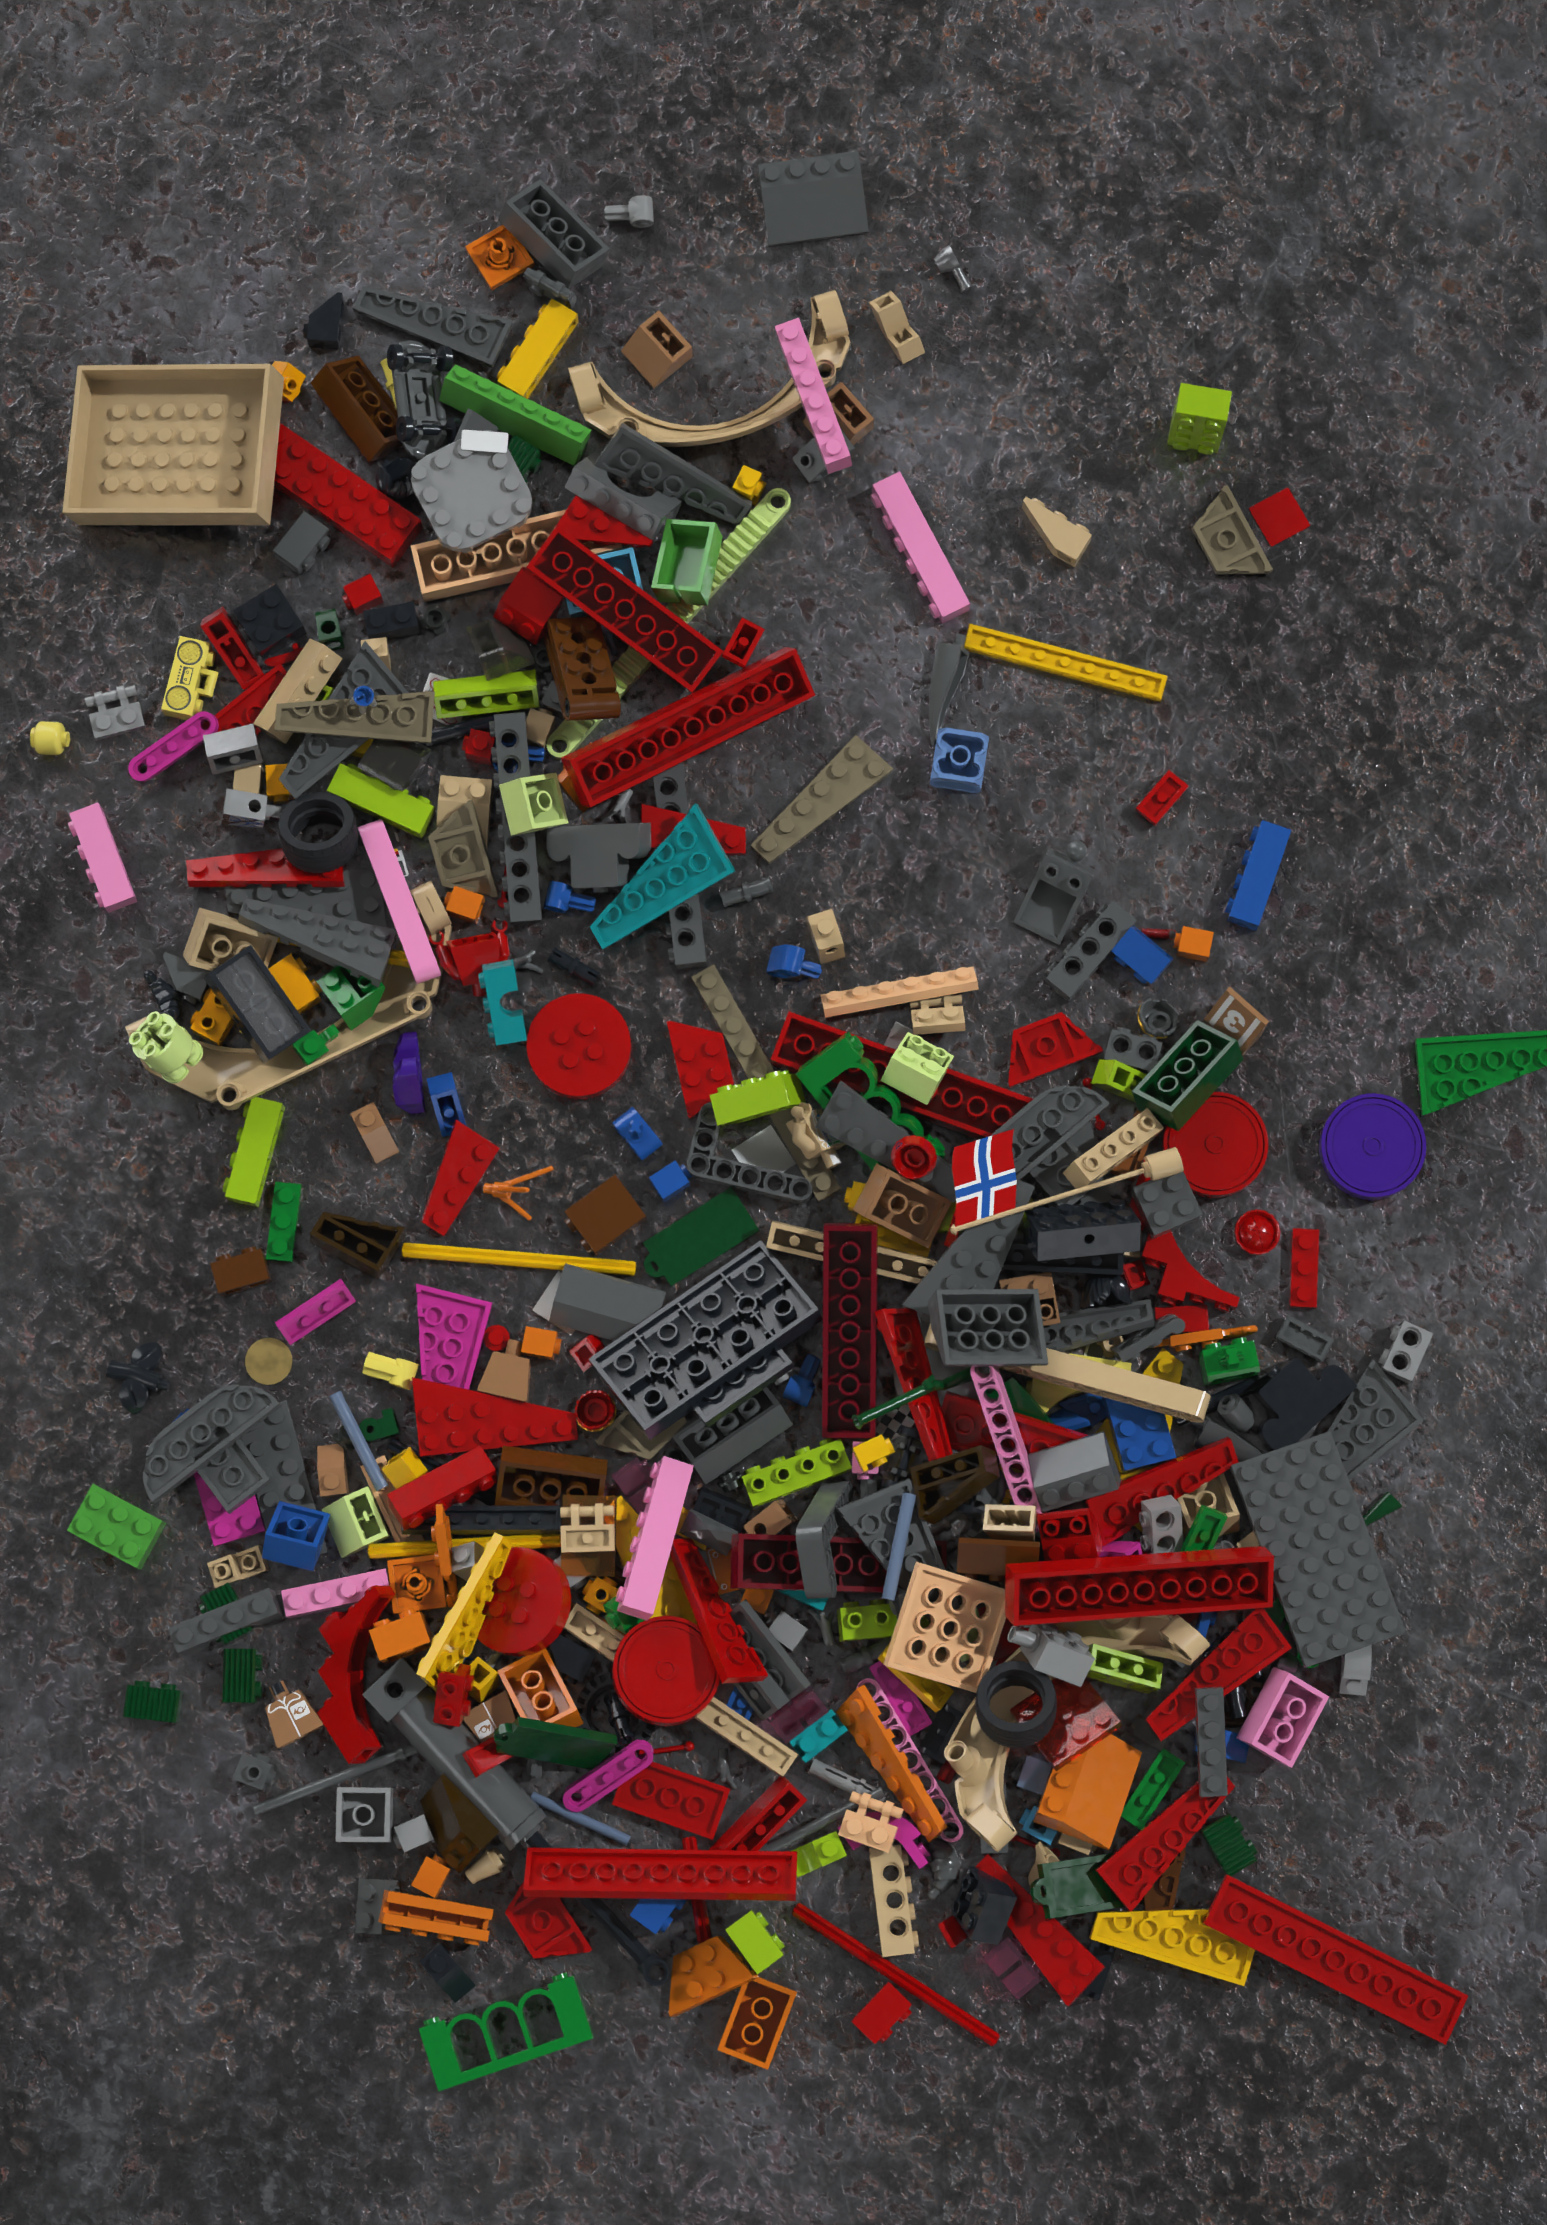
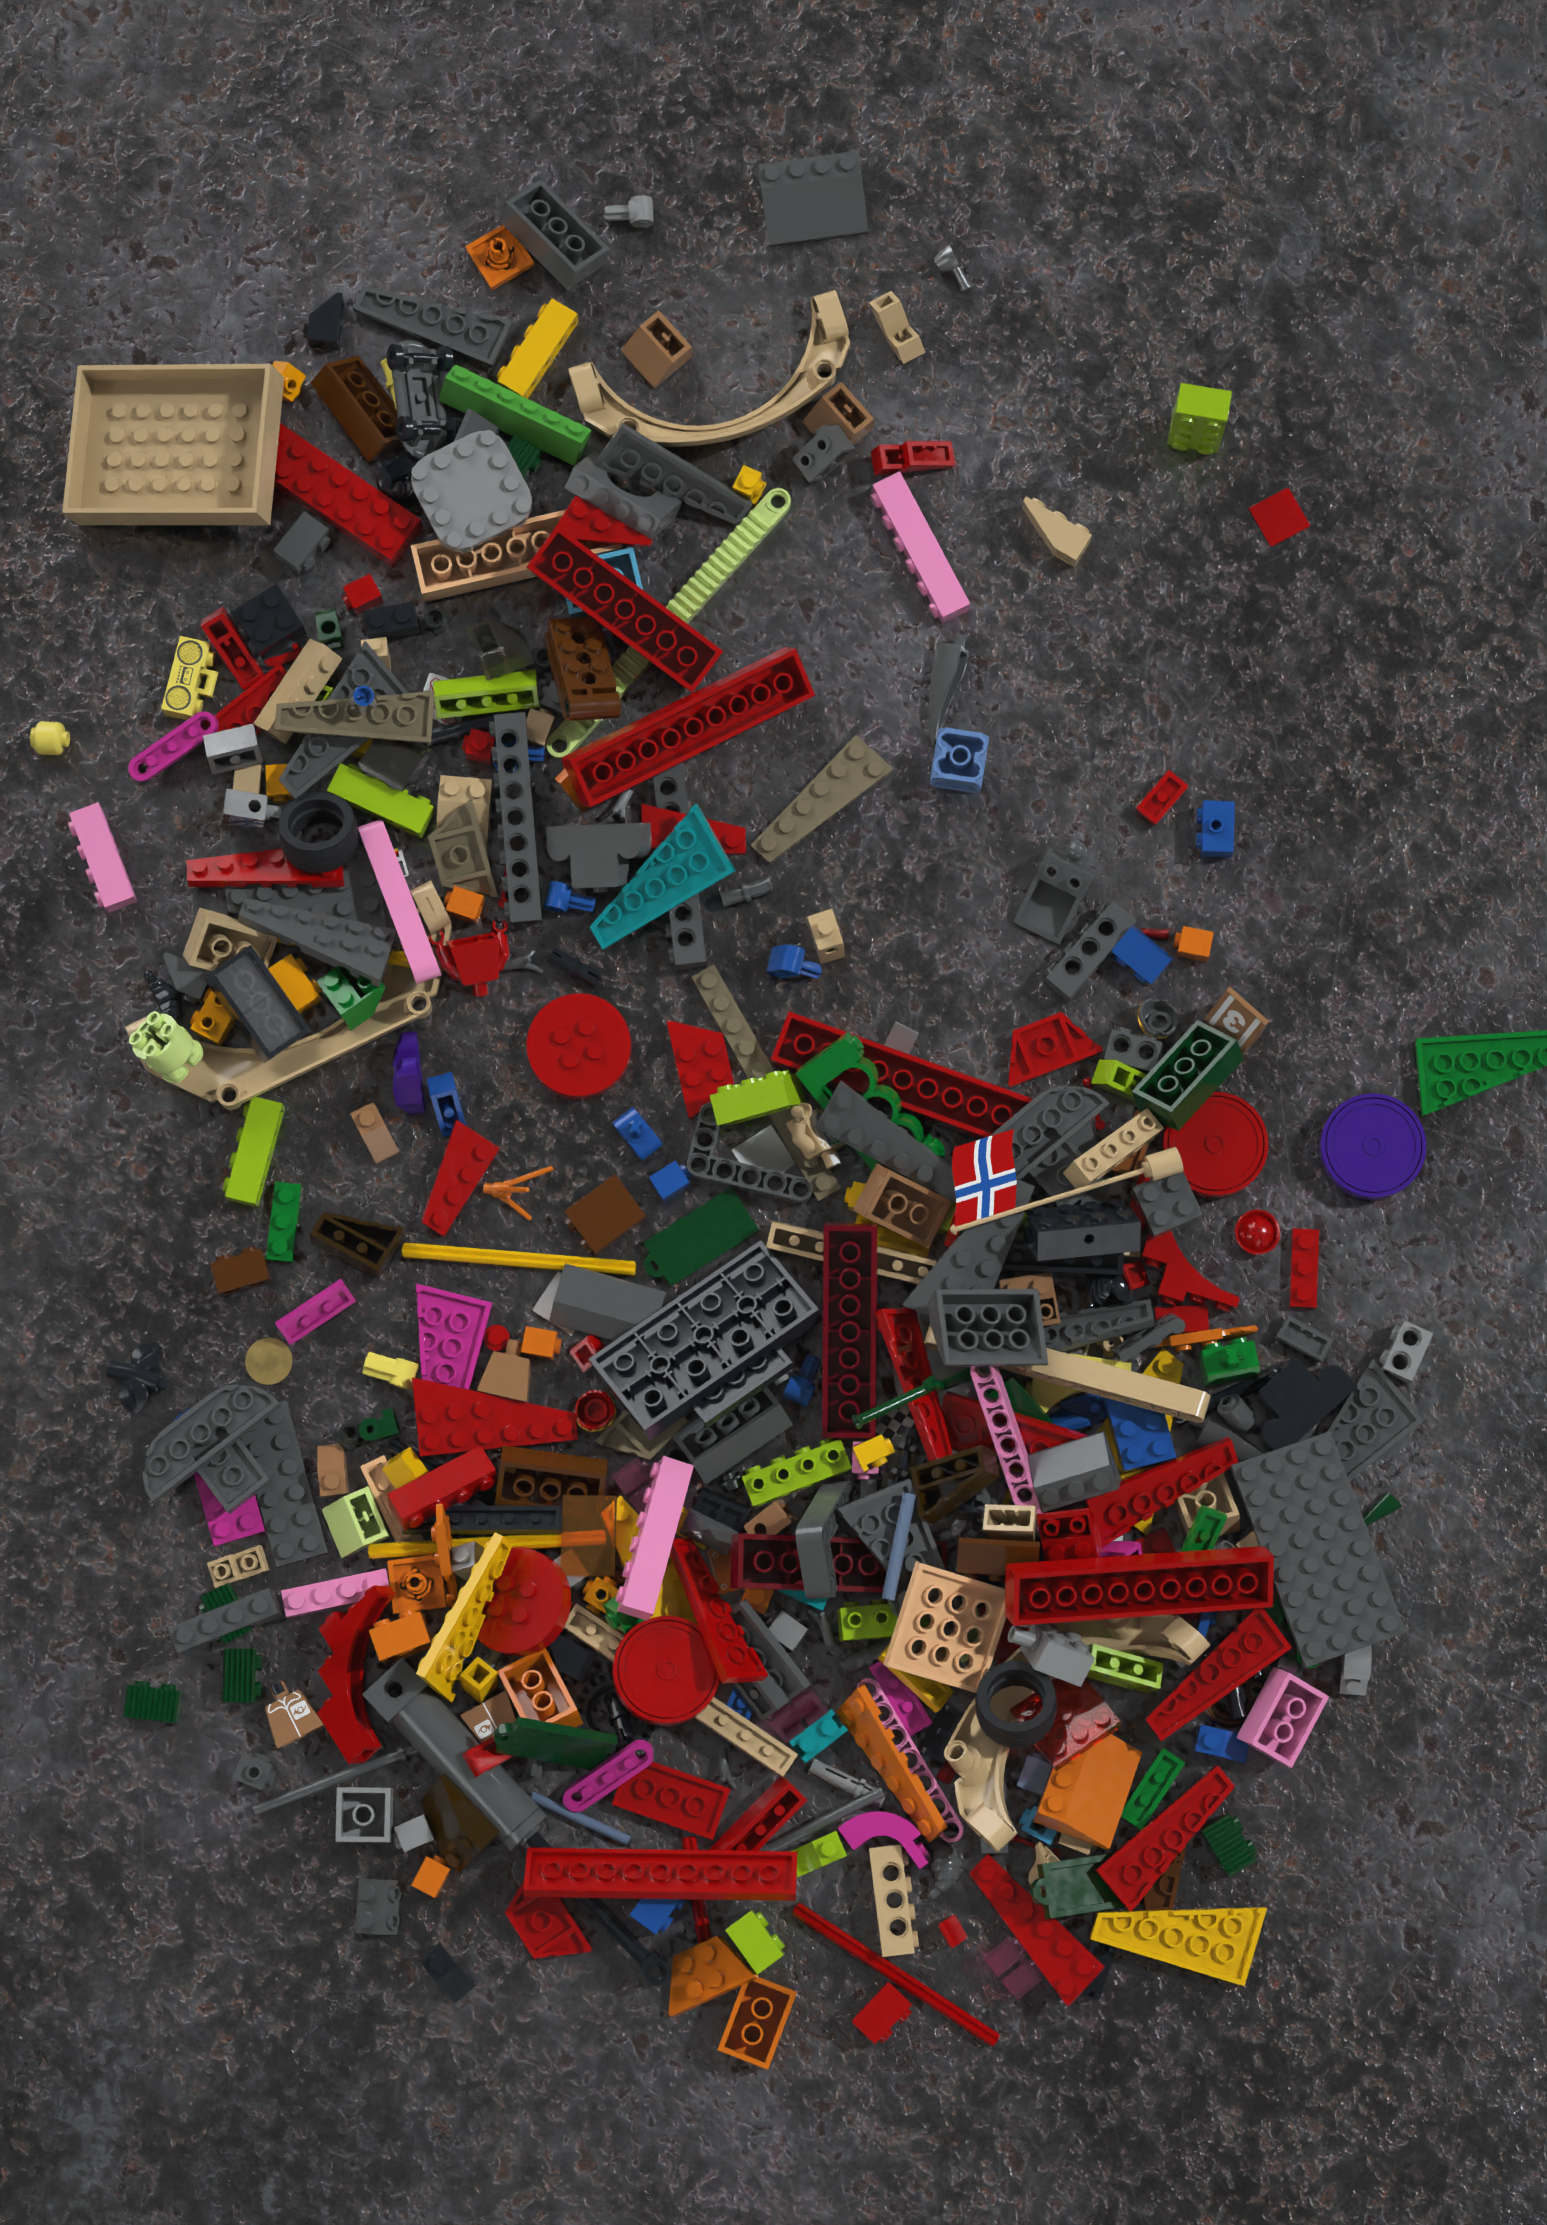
(115, 720): light grey plate -> none
(116, 1526): bright green brick -> none
(295, 1536): blue slope -> none
(313, 1046): green plate -> none
(358, 1440): sand blue piece -> none
(436, 1916): orange brick -> none
(443, 2055): green fence -> none
(452, 1695): red bracket -> none
(484, 441): white sticker -> none
(486, 1865): tan cone -> none
(498, 980): teal arch -> none
(528, 606): red slope -> none
(533, 803): yellowish green slope -> none
(540, 285): dark grey plate -> none
(587, 1537): tan plate -> none
(687, 562): bright green piece -> none
(688, 1746): red hinge -> none
(743, 642): red slope -> none
(813, 396): bright pink brick -> none
(868, 1830): light nougat plate -> none
(899, 991): light nougat plate -> none
(912, 457): none -> red slope
(913, 1157): red hat -> none
(917, 1068): yellowish green slope -> none
(938, 1020): tan plate -> none
(983, 1906): black slope -> none
(1065, 662): yellow tile -> none
(1166, 1526): light grey brick -> none
(1211, 1741): dark grey plate -> none
(1216, 828): none -> blue brick
(1229, 538): dark tan wing -> none
(1258, 876): blue brick -> none
(1335, 1959): red plate -> none

